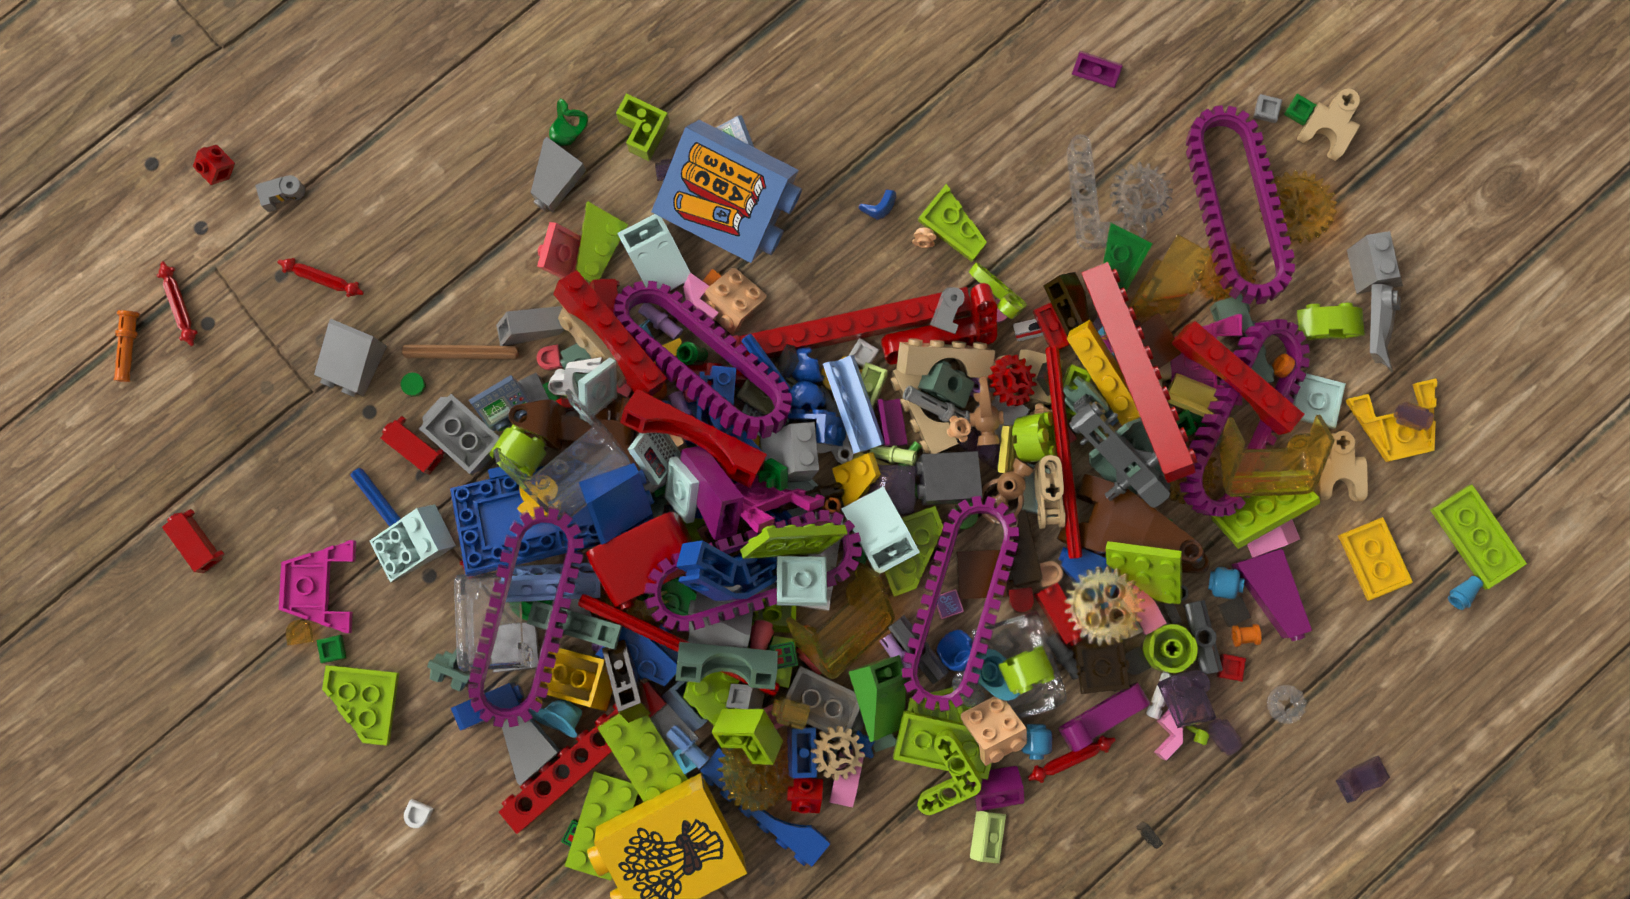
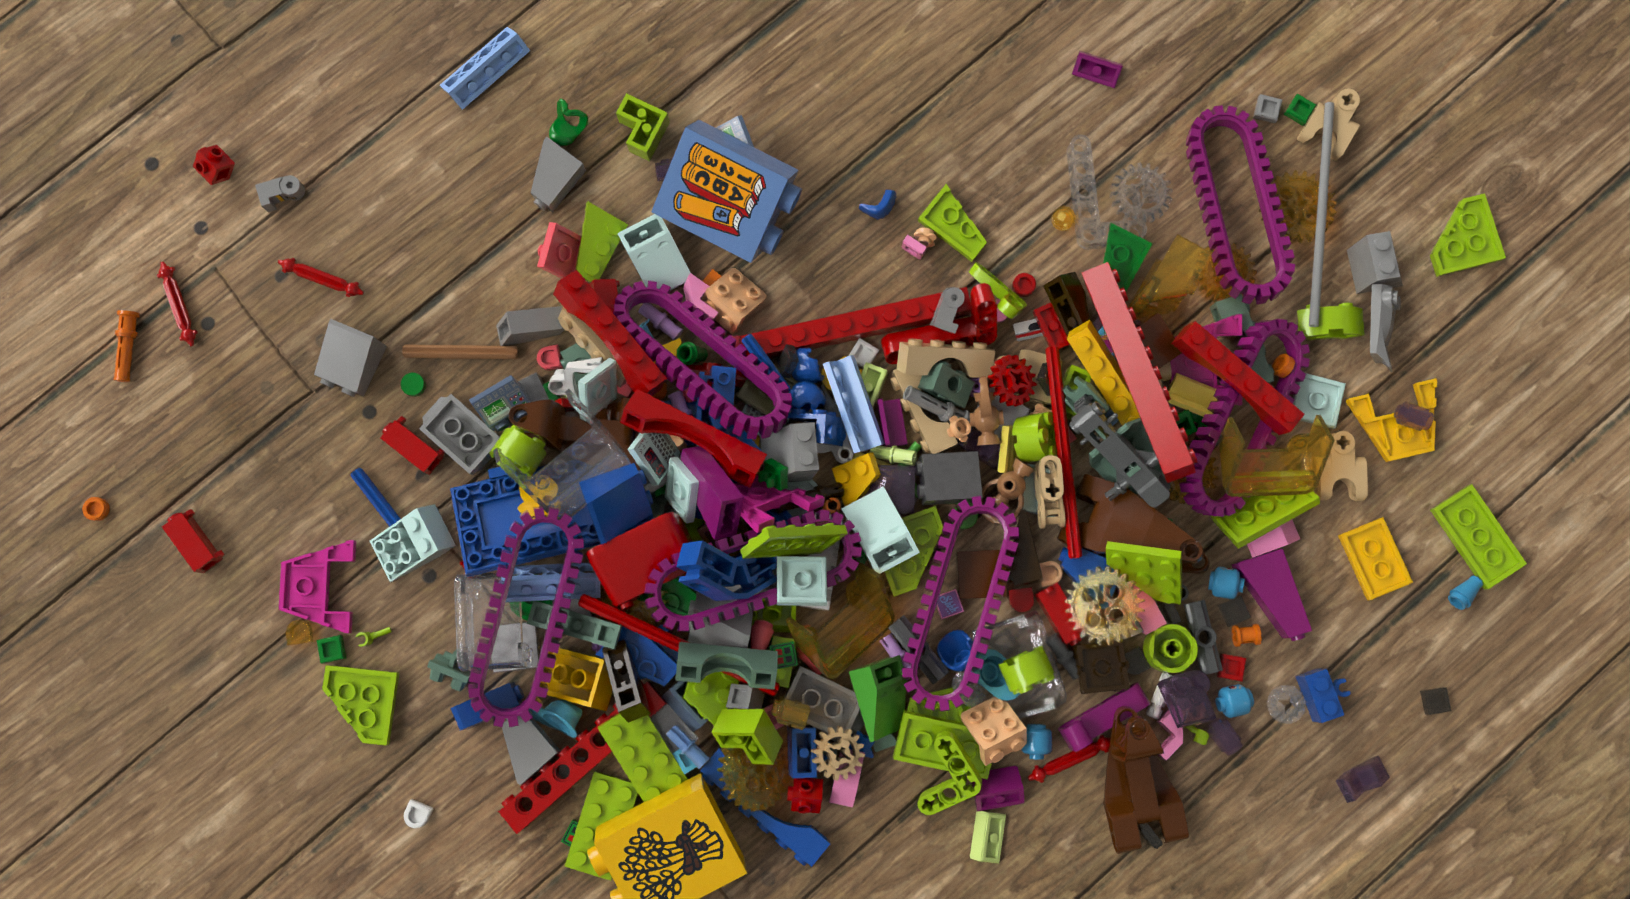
(96, 509): none -> orange tile
(374, 635): none -> lime hand
(485, 67): none -> light blue fence
(913, 247): none -> bright pink tile
(1024, 284): none -> red tile
(1063, 218): none -> clear yellow tile
(1138, 786): none -> reddish brown piece
(1234, 701): none -> dark azure head
(1321, 215): none -> light grey piece
(1321, 694): none -> blue brick
(1435, 700): none -> clear smoke tile
(1468, 238): none -> lime plate

